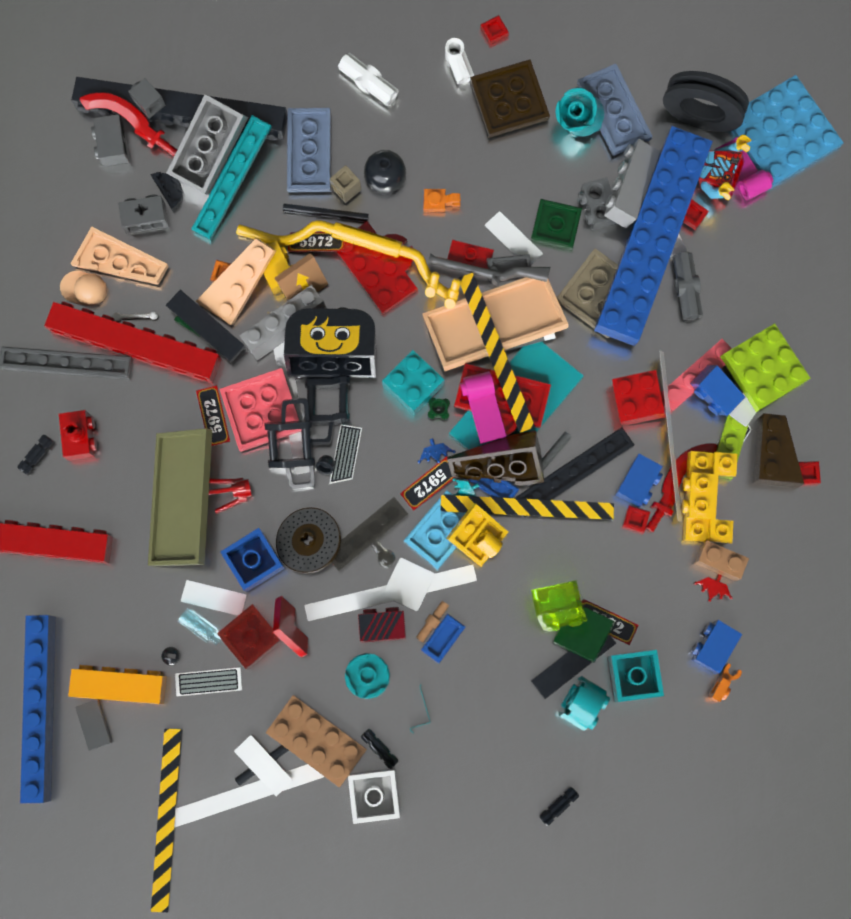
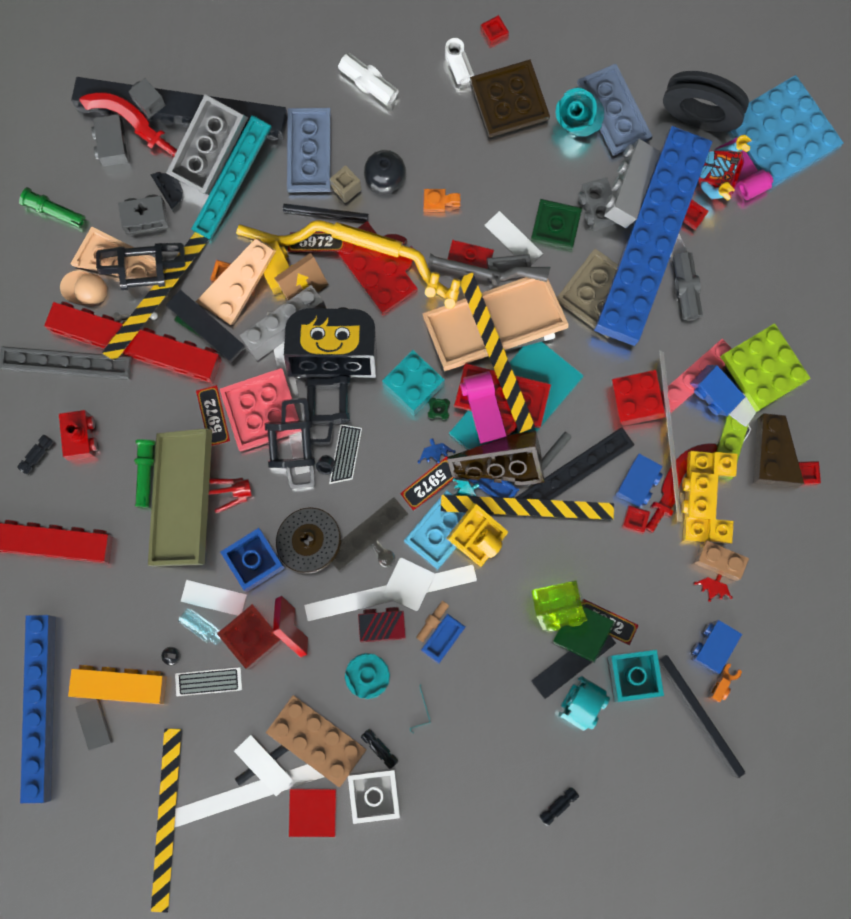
(43, 204): none -> green pin
(144, 462): none -> green pin
(152, 300): none -> sticker
(156, 250): none -> black bar
(312, 813): none -> red tile
(701, 716): none -> black tile

